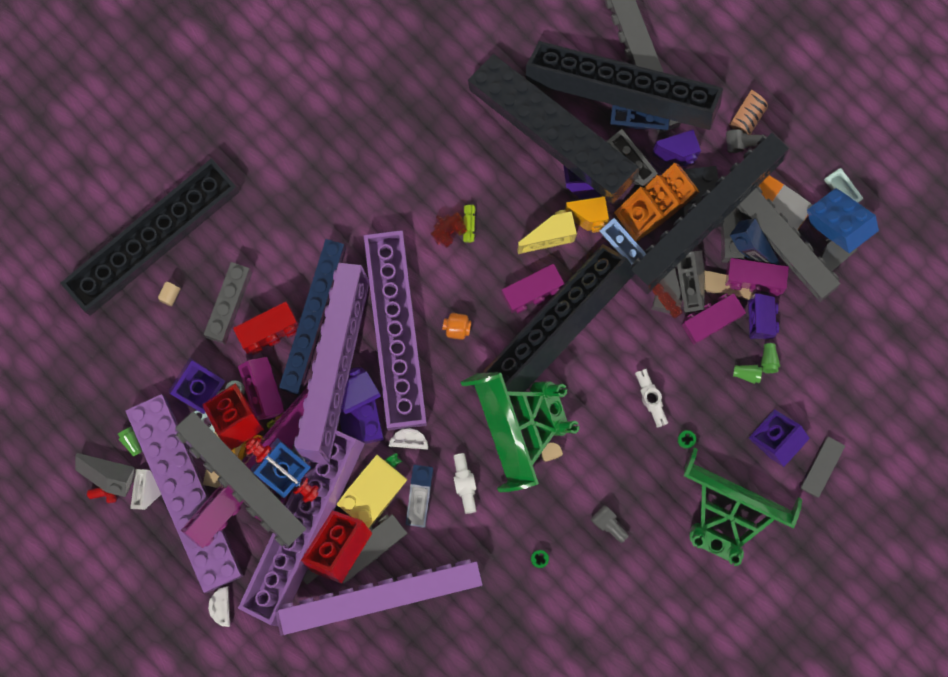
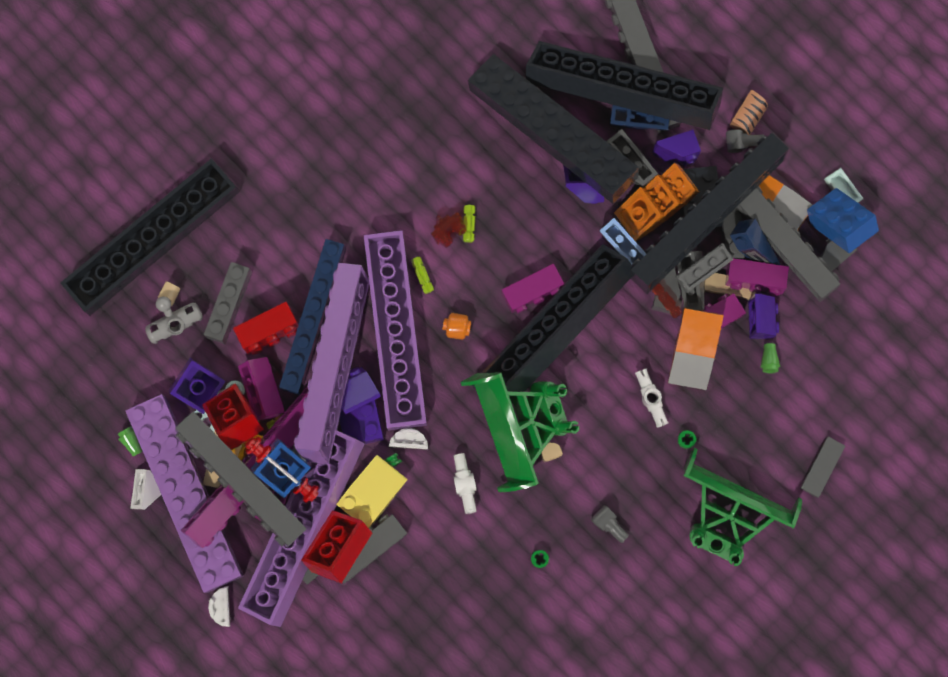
(98, 492): red arm -> none
(107, 475): dark grey slope -> none
(164, 330): none -> light grey piece
(378, 598): medium lavender brick -> none
(419, 496): slope -> none
(422, 275): none -> lime axle
(553, 232): light yellow slope -> none
(589, 213): light orange slope -> none
(695, 348): none -> slope
(704, 268): none -> dark grey tile
(750, 373): bright green cone -> none
(779, 437): dark purple slope -> none

